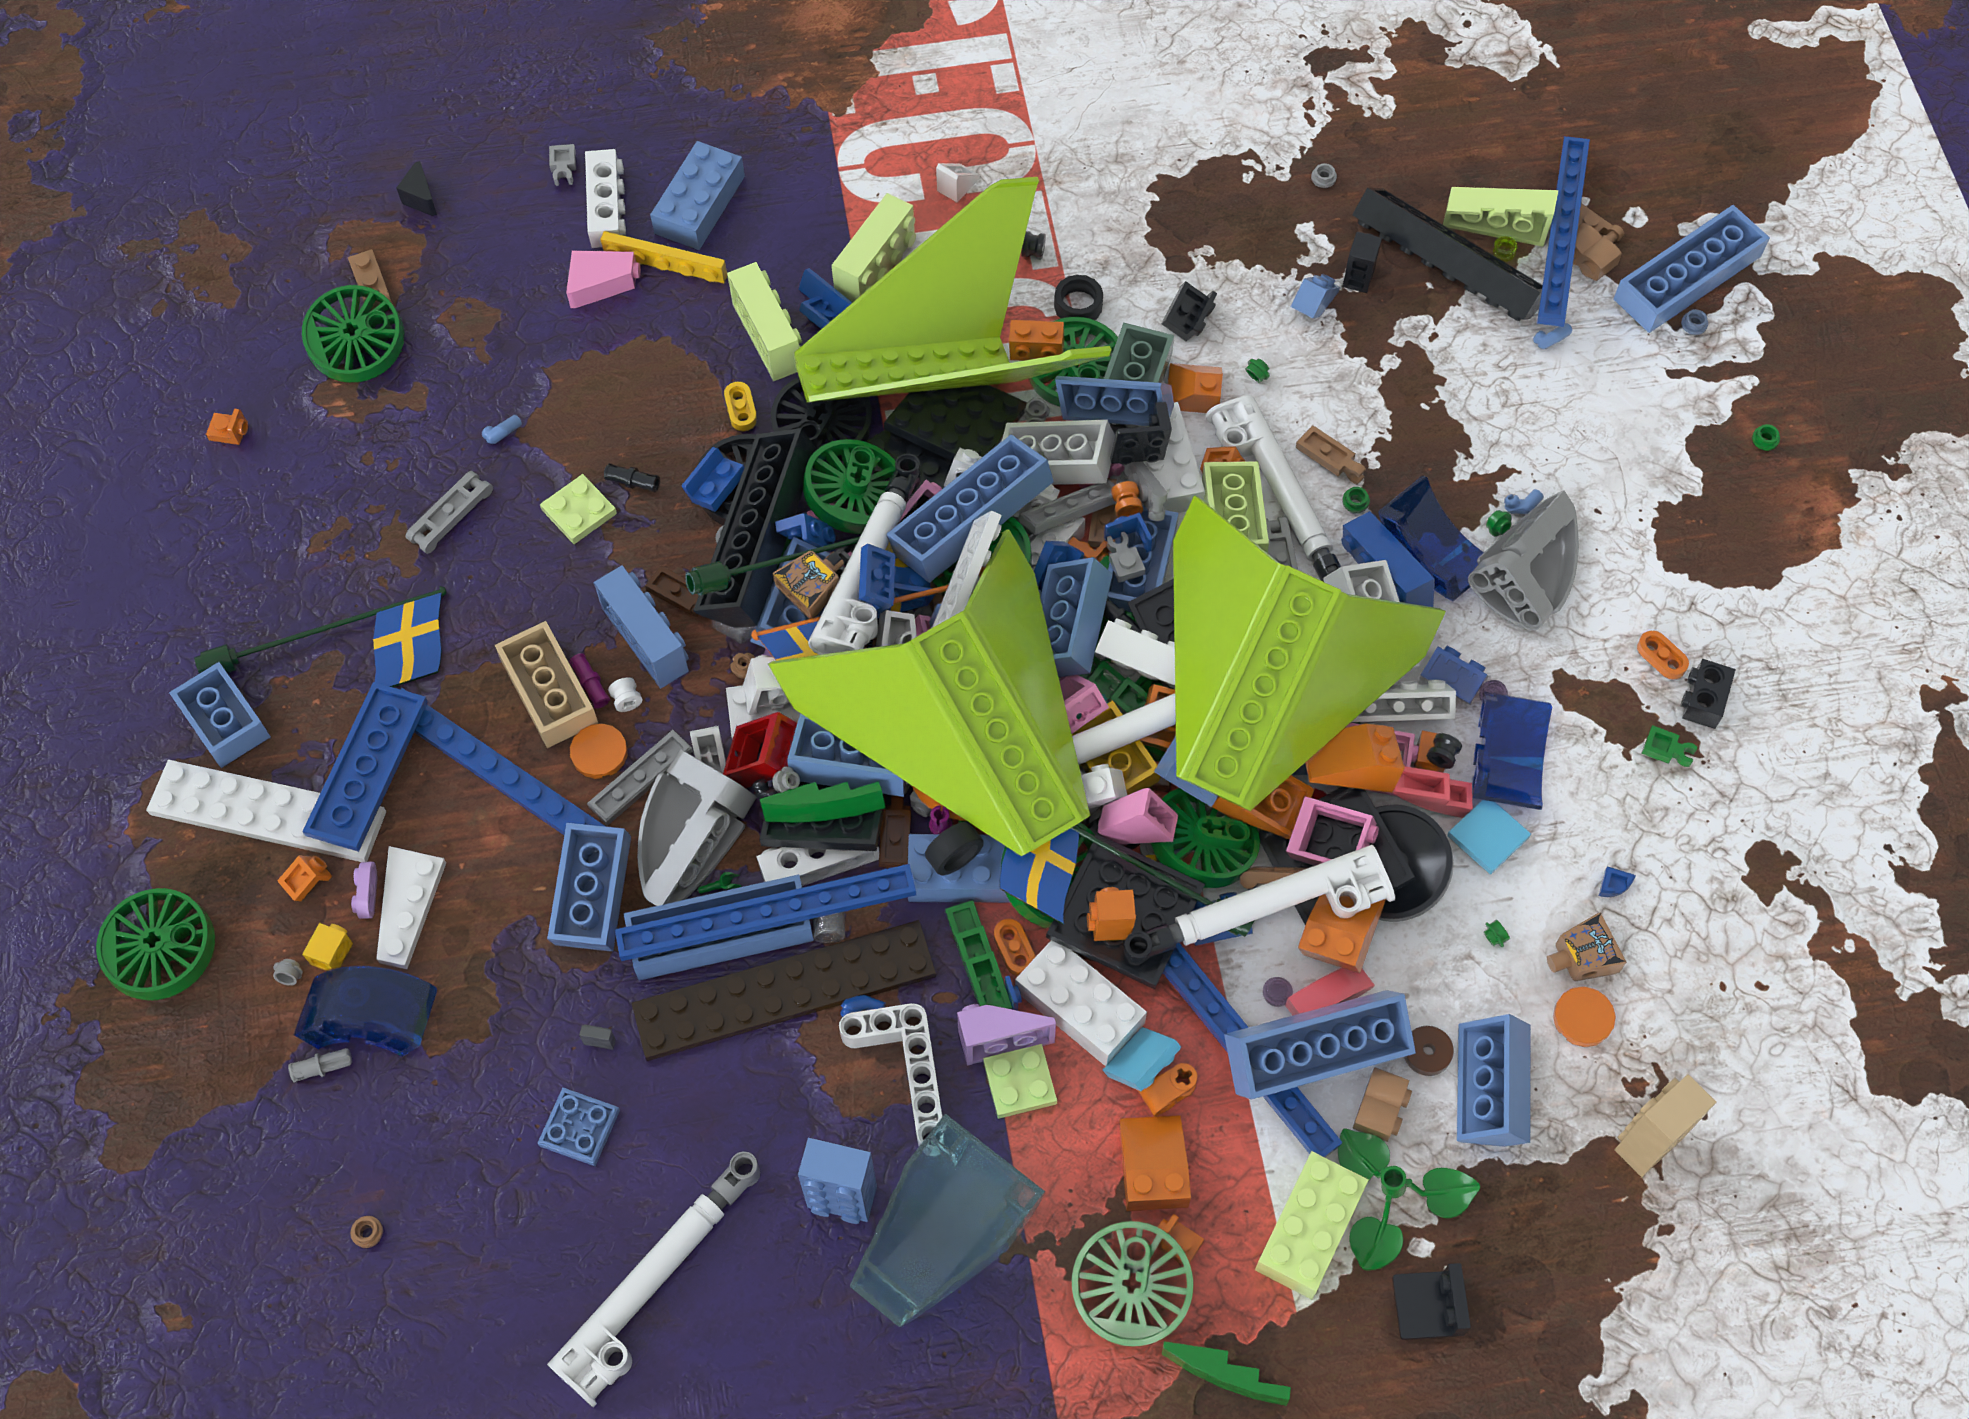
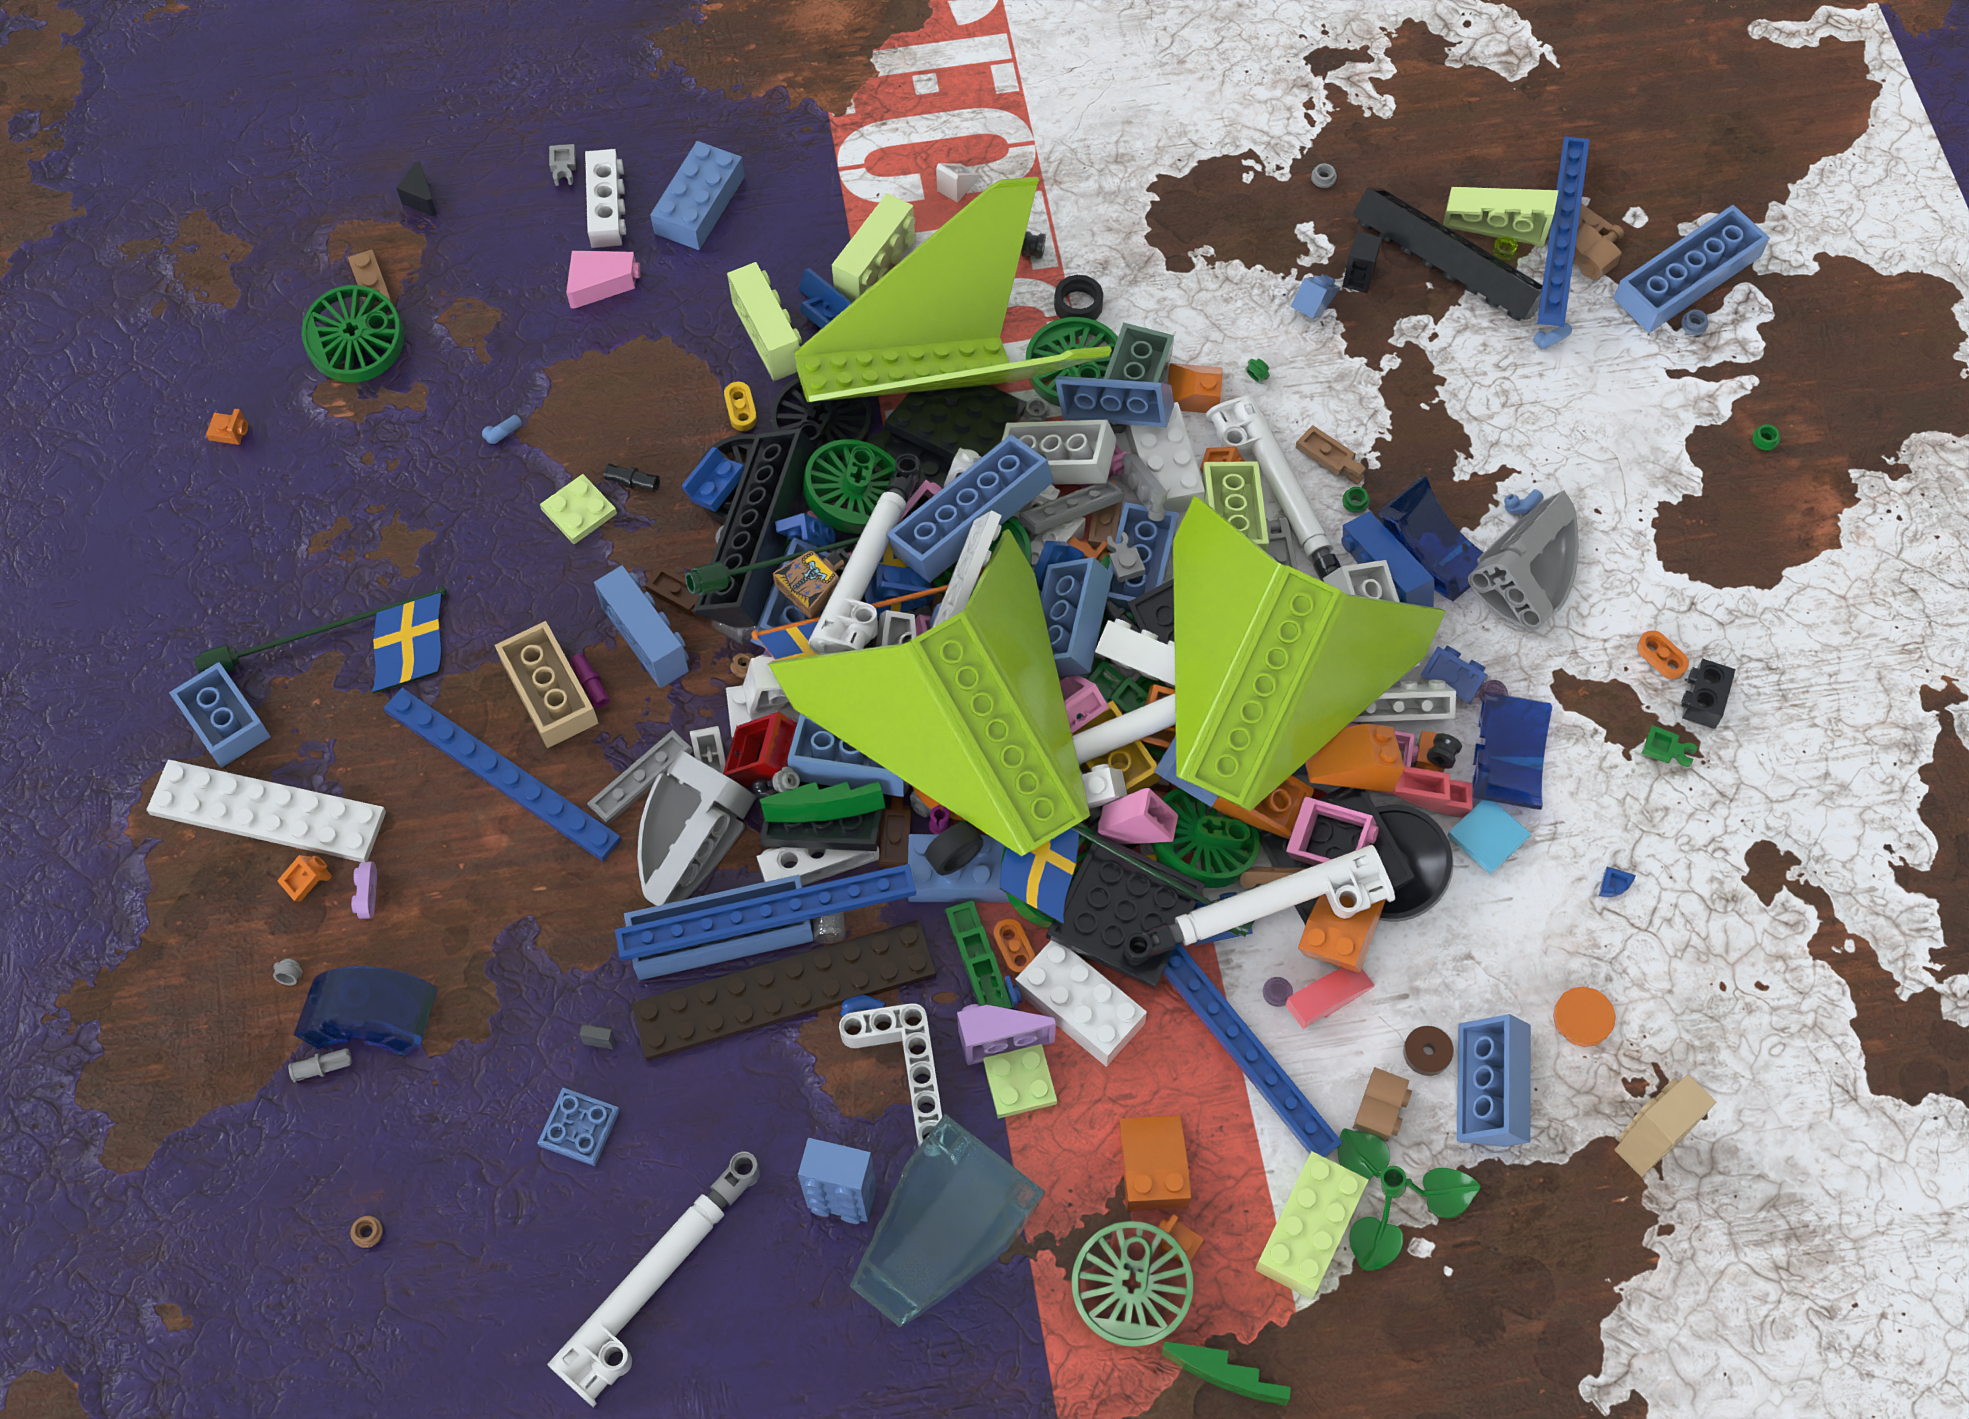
(155, 945): green piece -> none
(328, 947): yellow brick -> none
(365, 767): blue plate -> none
(407, 898): white wing -> none
(448, 511): light grey plate -> none
(589, 887): medium blue brick -> none
(598, 751): orange tile -> none
(625, 694): white wheel -> none
(667, 257): yellow plate -> none
(723, 882): green hand -> none
(877, 577): blue bracket -> none
(1035, 339): orange brick -> none
(1111, 914): orange brick -> none
(1126, 499): orange wheel -> none
(1129, 525): blue bracket -> none
(1142, 1059): medium azure tile -> none
(1143, 442): black bracket -> none
(1166, 1091): orange piece -> none
(1188, 311): black bracket -> none
(1319, 1044): medium blue brick -> none
(1431, 1304): black bracket -> none
(1496, 933): green plate -> none
(1499, 523): green plate -> none
(1587, 951): medium nougat torso -> none

